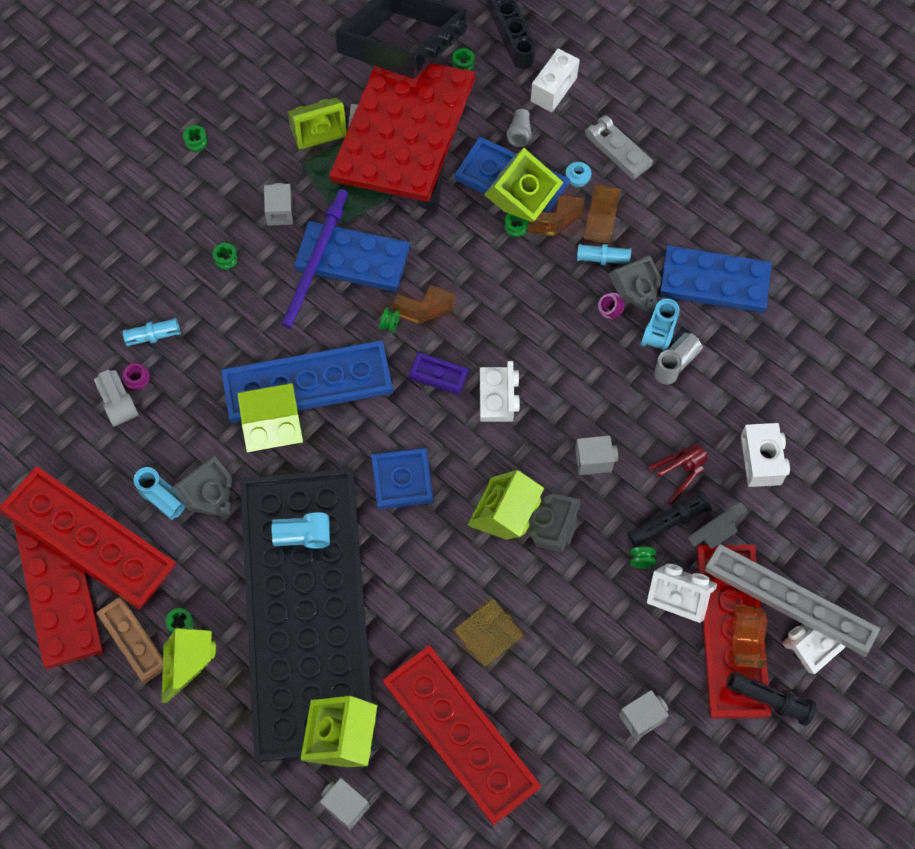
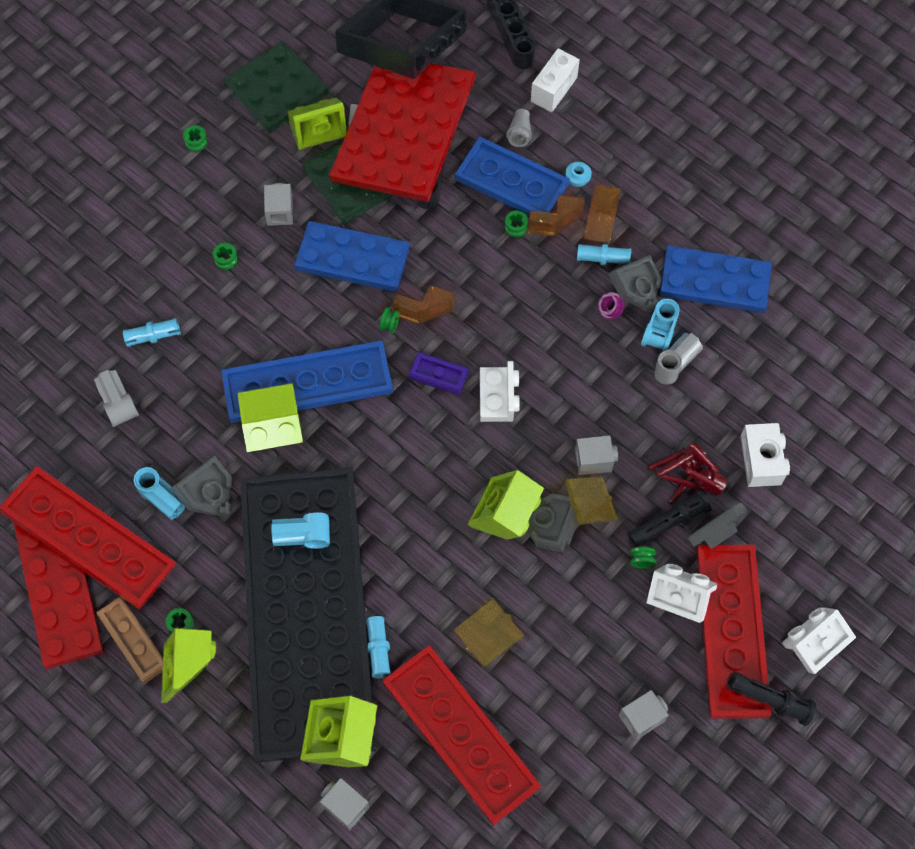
(133, 370): magenta plate -> none
(275, 85): none -> clear green plate
(332, 216): dark purple bar -> none
(378, 647): none -> medium azure pin
(402, 478): blue tile -> none
(463, 54): green bush -> none
(524, 187): lime slope -> none
(590, 500): none -> clear yellow piece
(618, 147): light grey plate -> none
(707, 479): none -> dark red plant
(749, 636): clear orange slope -> none
(792, 600): light grey plate -> none

